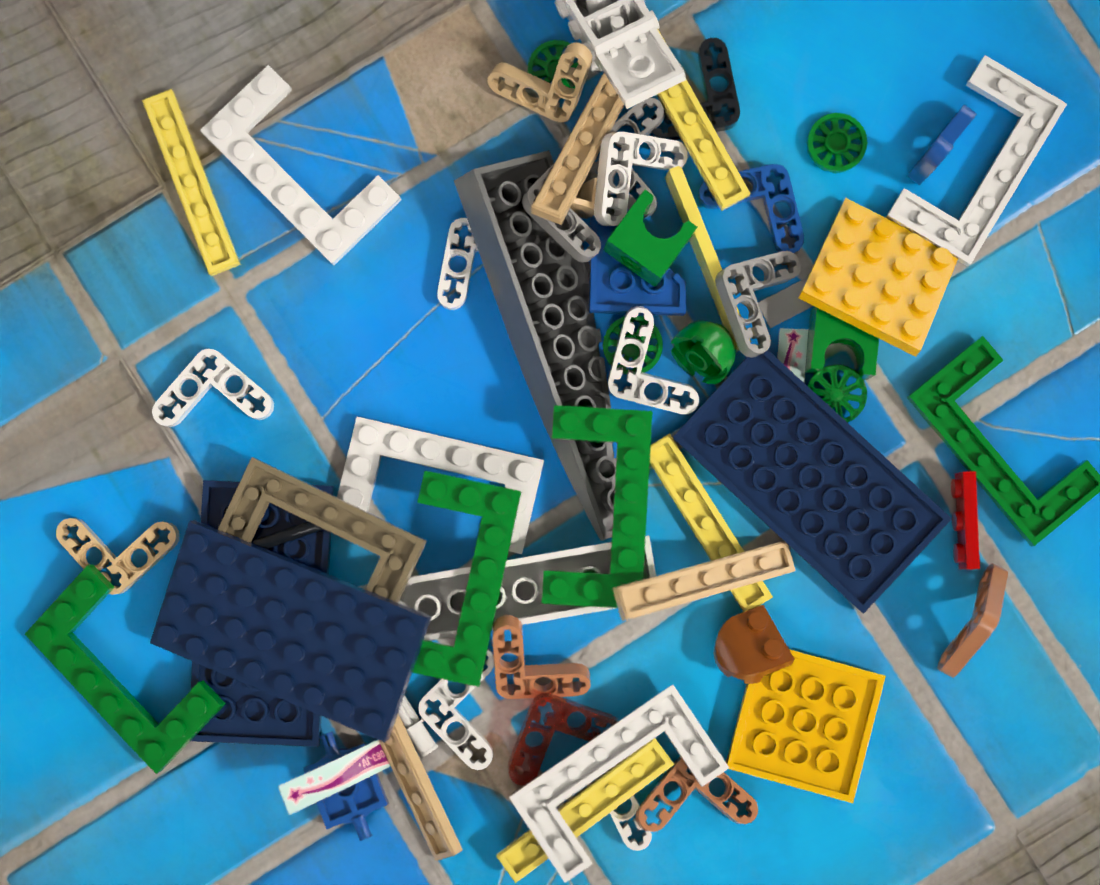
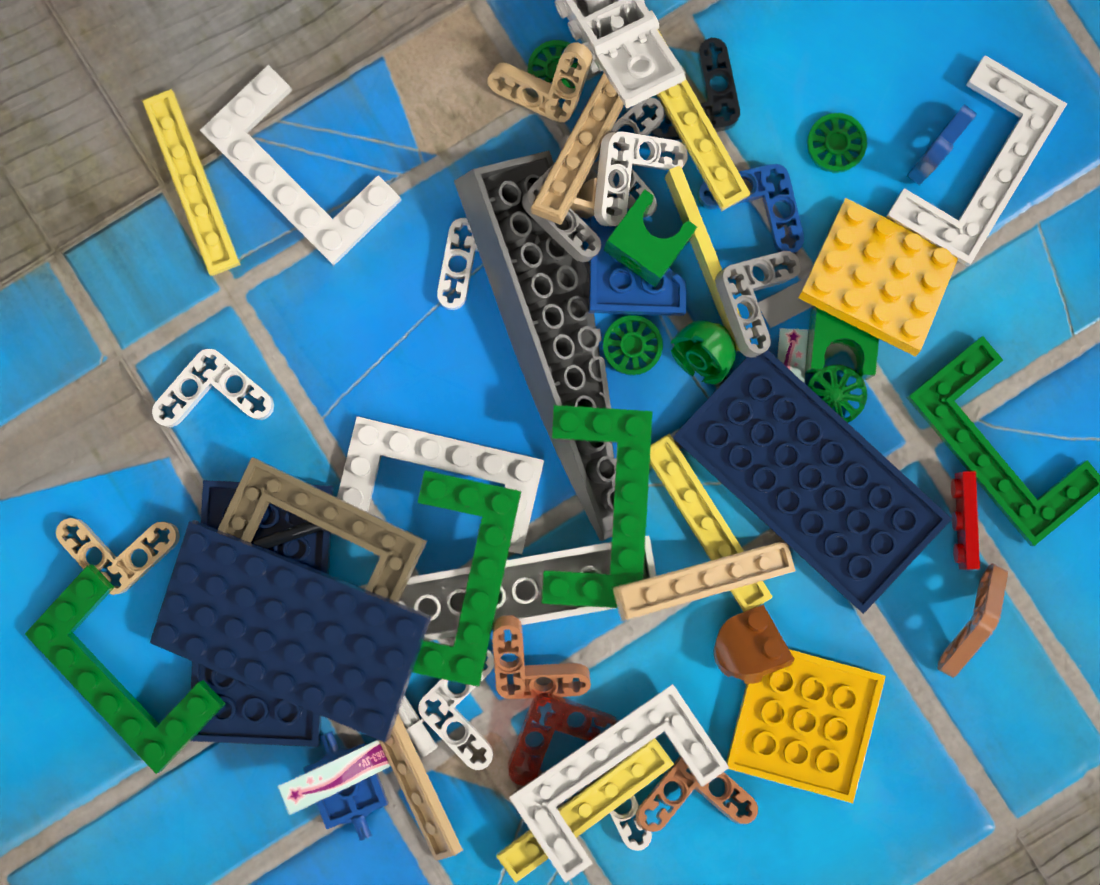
(639, 379): white beam -> none

